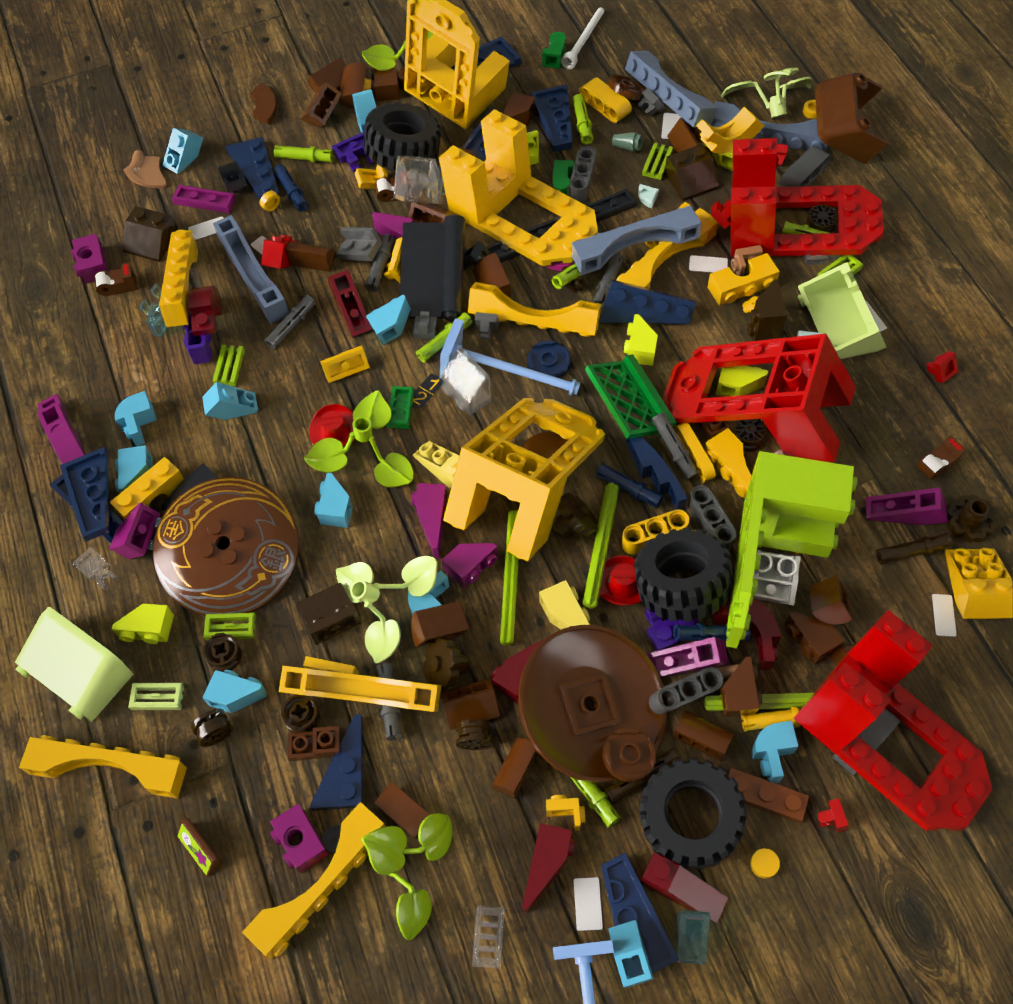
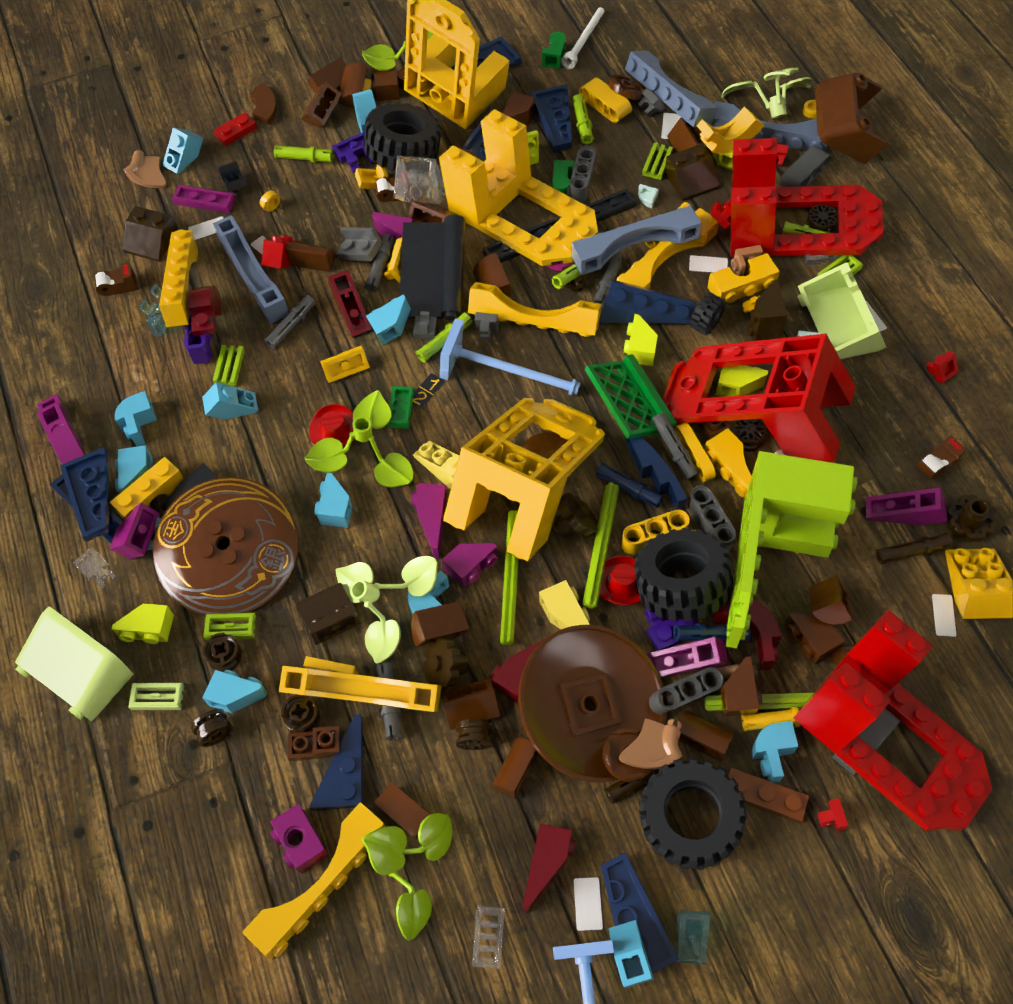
(52, 758): yellow arch -> none
(89, 256): magenta brick -> none
(198, 847): slope -> none
(235, 129): none -> red plate
(254, 165): dark blue wing -> none
(294, 192): dark blue pin -> none
(331, 838): black piece -> none
(466, 382): clear slope -> none
(473, 254): black bracket -> none
(549, 358): dark blue tile -> none
(562, 806): yellow bracket -> none
(598, 802): lime pin -> none
(628, 141): sand green cone -> none
(654, 745): none -> medium nougat arm
(683, 887): slope -> none
(708, 313): none -> black tyre
(765, 863): yellow tile -> none
(777, 577): white slope -> none

